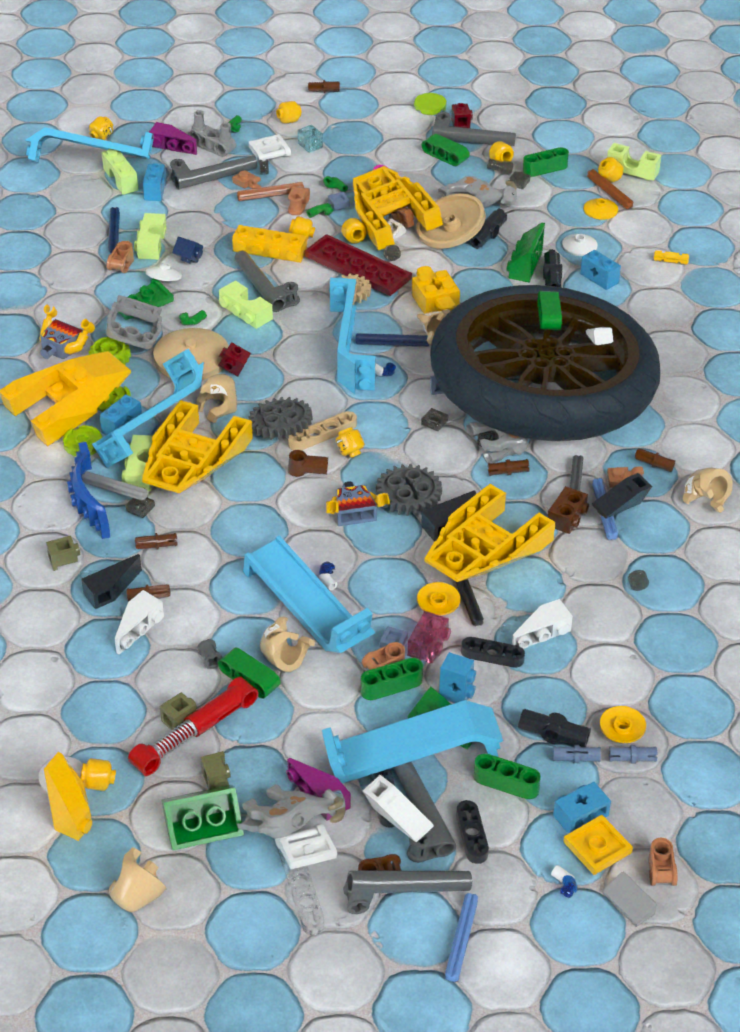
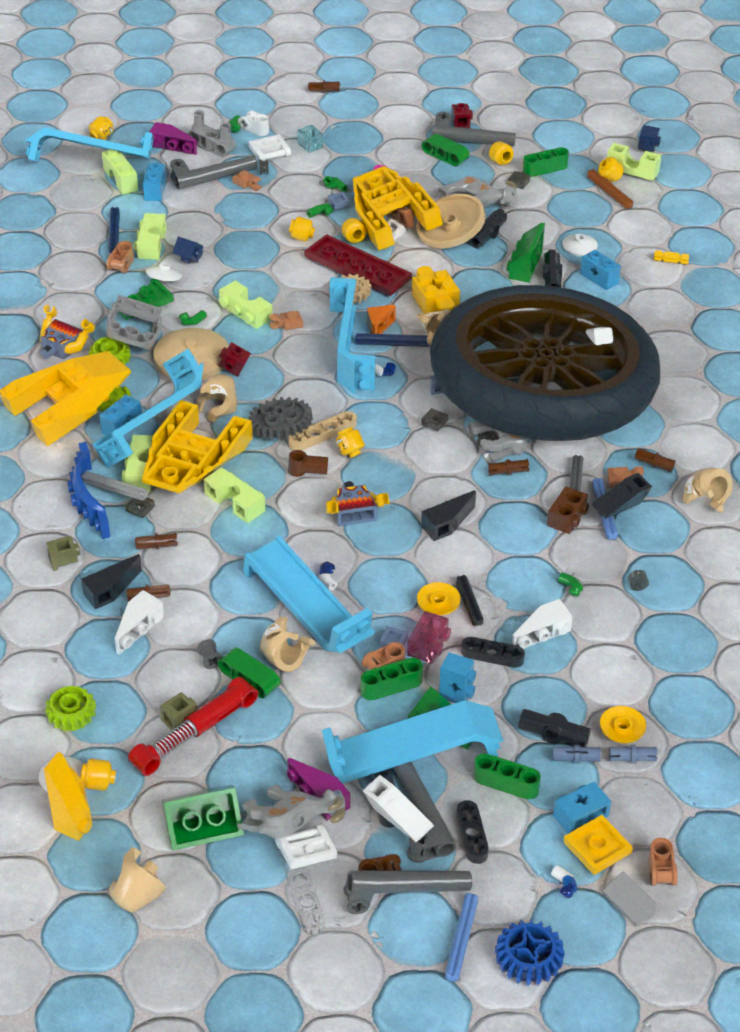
(70, 708): none -> lime gear
(83, 434): lime tile -> none
(215, 770): olive brick -> none
(246, 500): none -> yellowish green arch
(255, 123): none -> white piece
(267, 191): axle -> none
(269, 243): yellow brick -> none
(278, 296): dark grey axle -> none
(288, 112): yellow head -> none
(288, 320): none -> nougat plate
(298, 200): nougat piece -> none
(380, 318): none -> orange slope
(392, 252): clear smoke plate -> none
(410, 489): dark grey gear -> none
(430, 103): lime tile -> none
(476, 545): yellow wedge -> none
(503, 166): clear smoke pin -> none
(535, 945): none -> blue gear
(549, 310): green beam -> none
(573, 582): none -> green arm
(600, 208): yellow dish -> none
(649, 138): none -> dark blue brick

